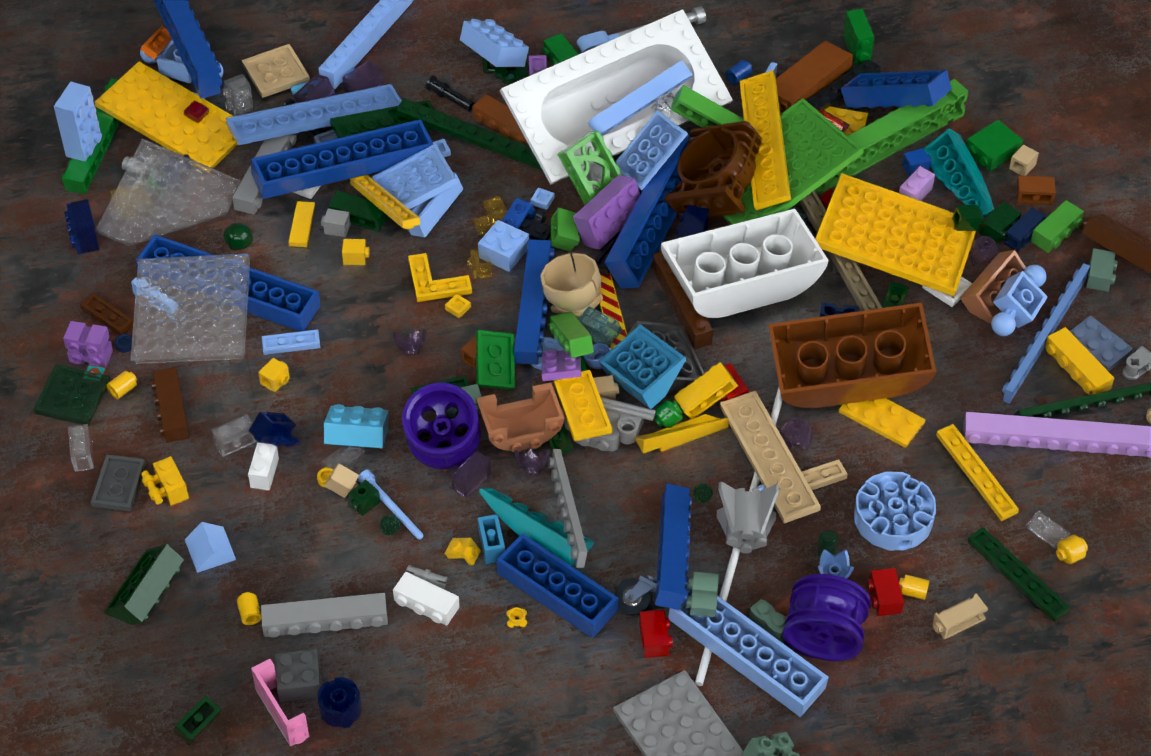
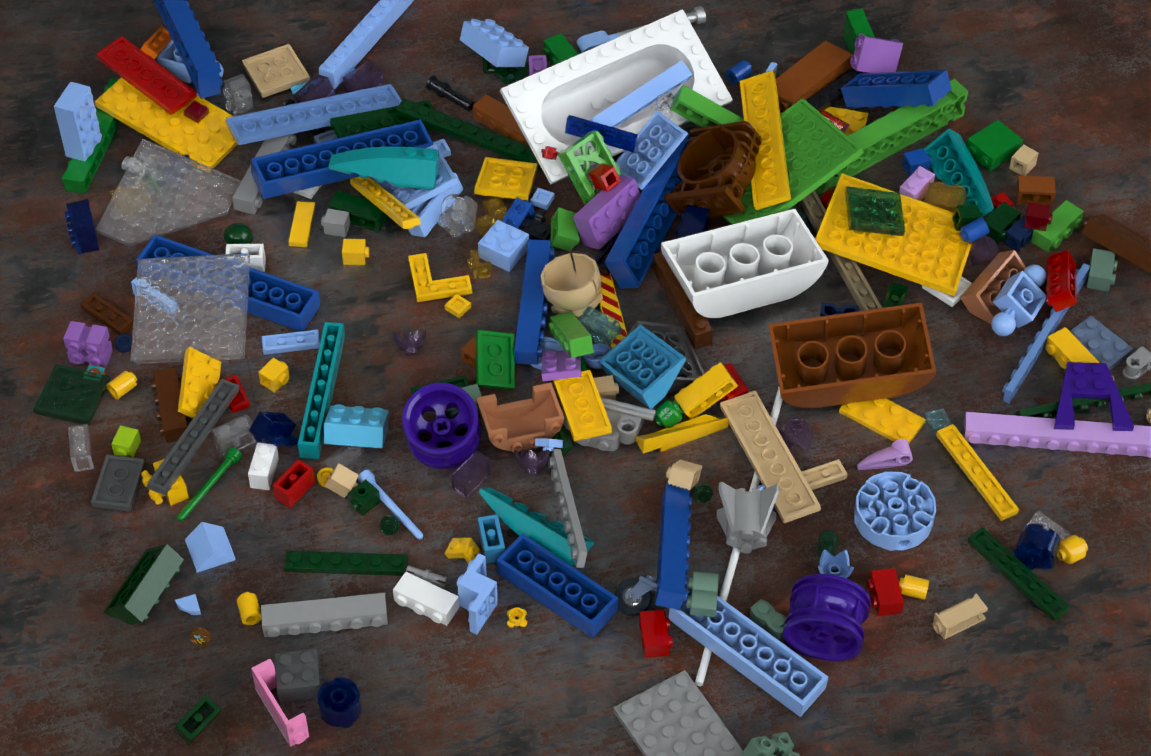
(126, 442): none -> lime brick
(146, 75): none -> red plate
(189, 604): none -> light blue tile
(193, 437): none -> dark grey plate
(198, 381): none -> yellow plate
(200, 636): none -> clear orange tile
(232, 456): none -> green piece
(240, 401): none -> red plate
(256, 253): none -> white brick
(294, 483): none -> red brick
(321, 390): none -> teal brick
(346, 563): none -> dark green plate
(400, 165): none -> teal wedge
(458, 214): none -> clear brick
(477, 593): none -> light blue bracket
(506, 178): none -> yellow plate
(548, 443): none -> light blue plate
(549, 153): none -> red plate
(604, 177): none -> red brick
(612, 136): none -> clear blue plate
(684, 474): none -> tan brick
(874, 211): none -> clear green plate
(875, 54): none -> medium lavender panel
(893, 456): none -> lavender piece
(937, 419): none -> clear light blue plate
(945, 196): none -> clear yellow brick
(974, 230): none -> blue brick
(999, 199): none -> red plate
(1037, 216): none -> dark red brick
(1037, 546): none -> clear blue brick
(1061, 281): none -> red brick
(1092, 382): none -> dark purple wing

